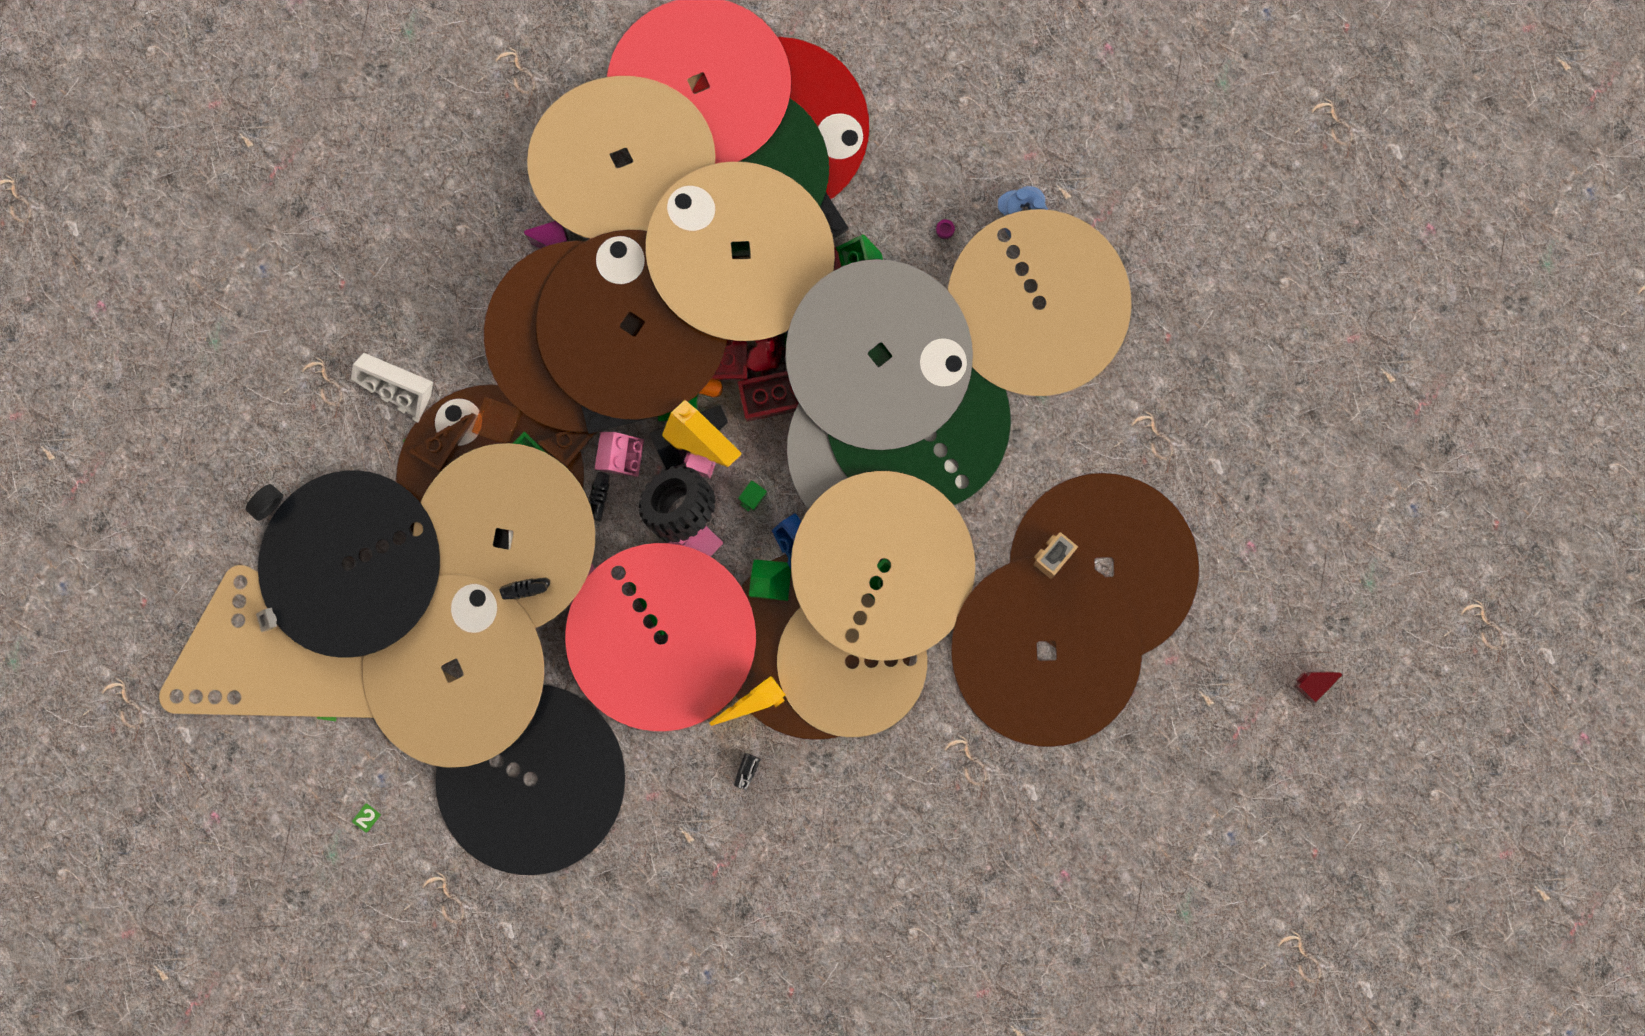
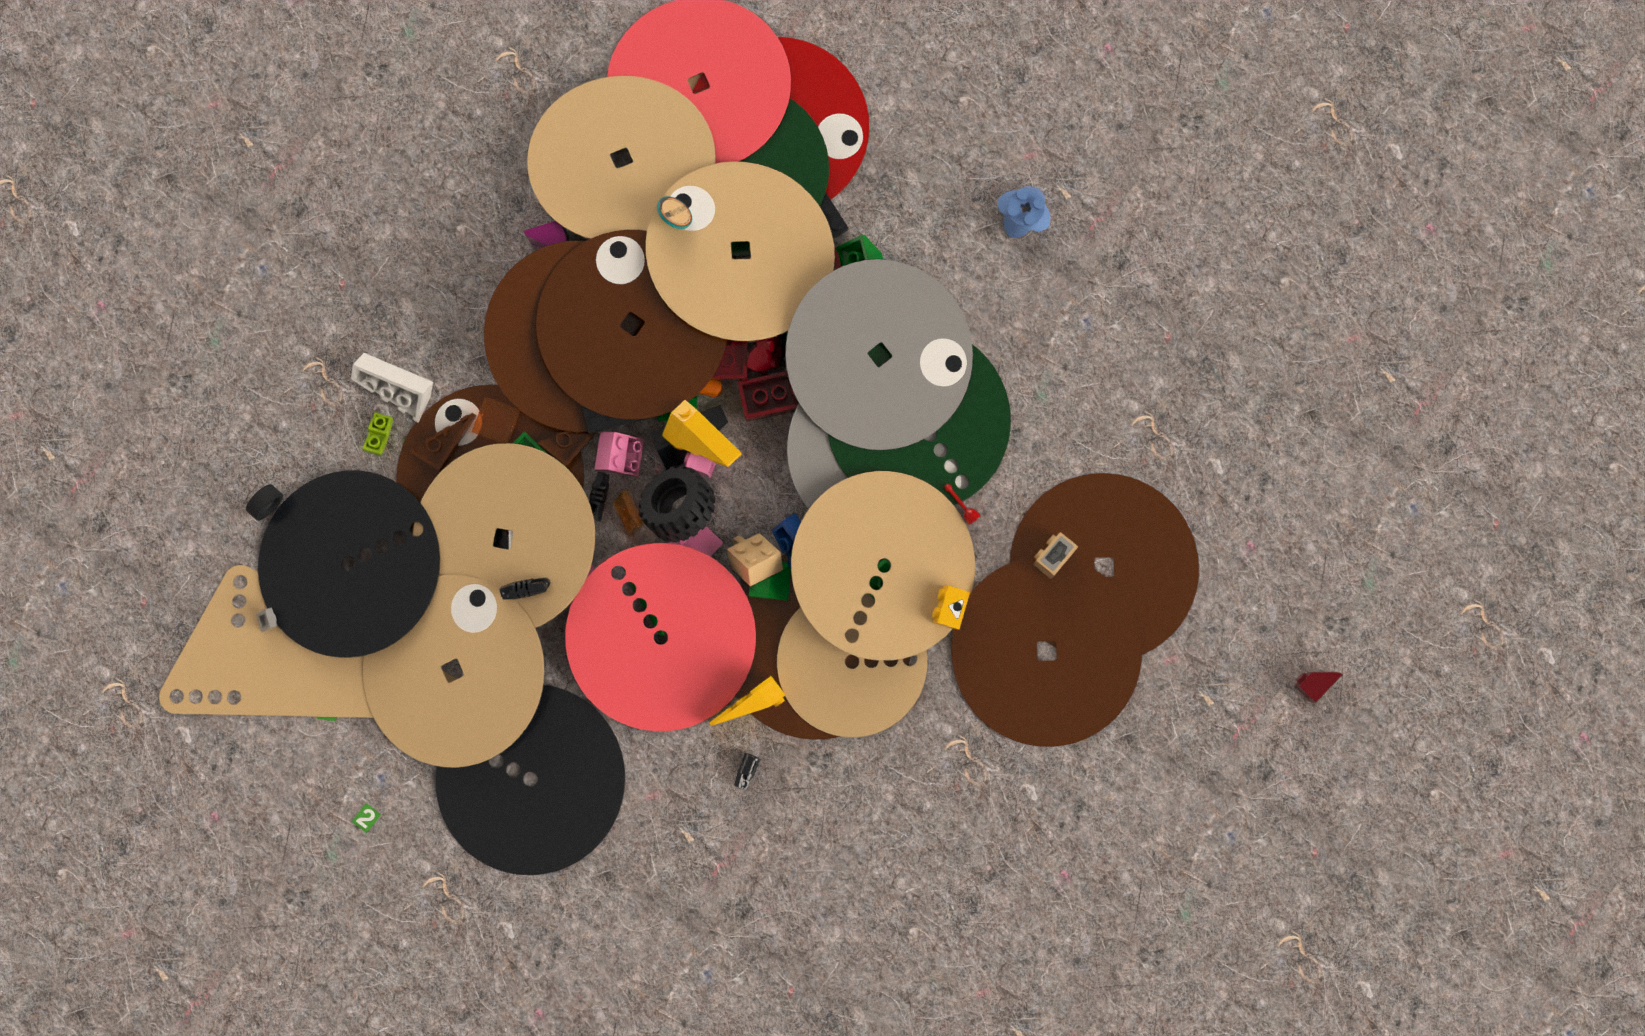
(378, 434): none -> lime slope
(628, 513): none -> clear orange tile
(674, 212): none -> piece
(752, 496): green brick -> none
(754, 558): none -> tan hinge
(945, 229): magenta tile -> none
(950, 607): none -> yellow brick
(970, 514): none -> red hinge
(1083, 292): tan piece -> none

